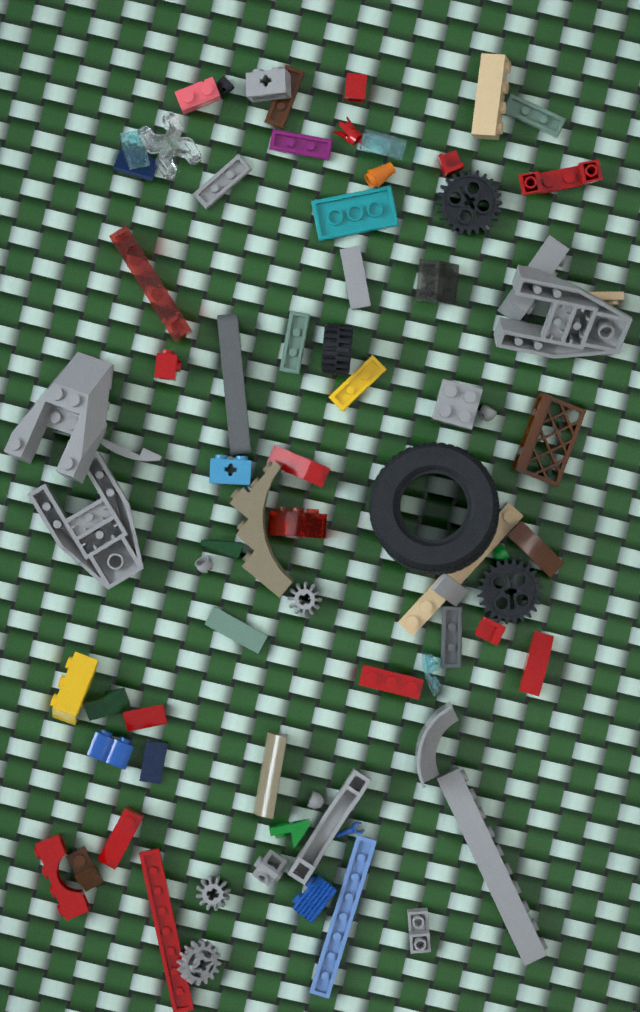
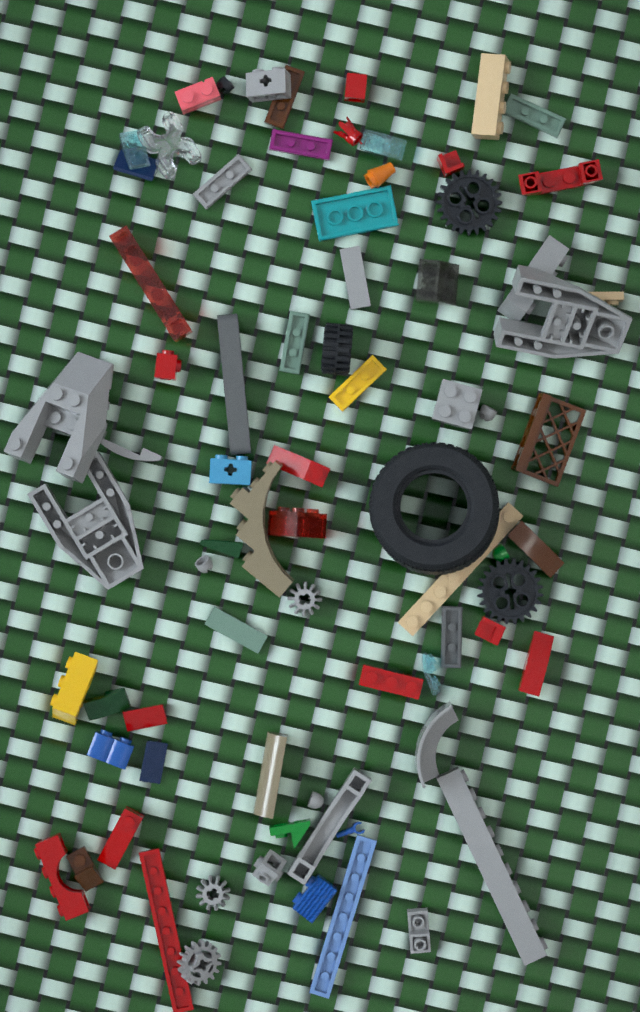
(449, 589): light grey slope -> none

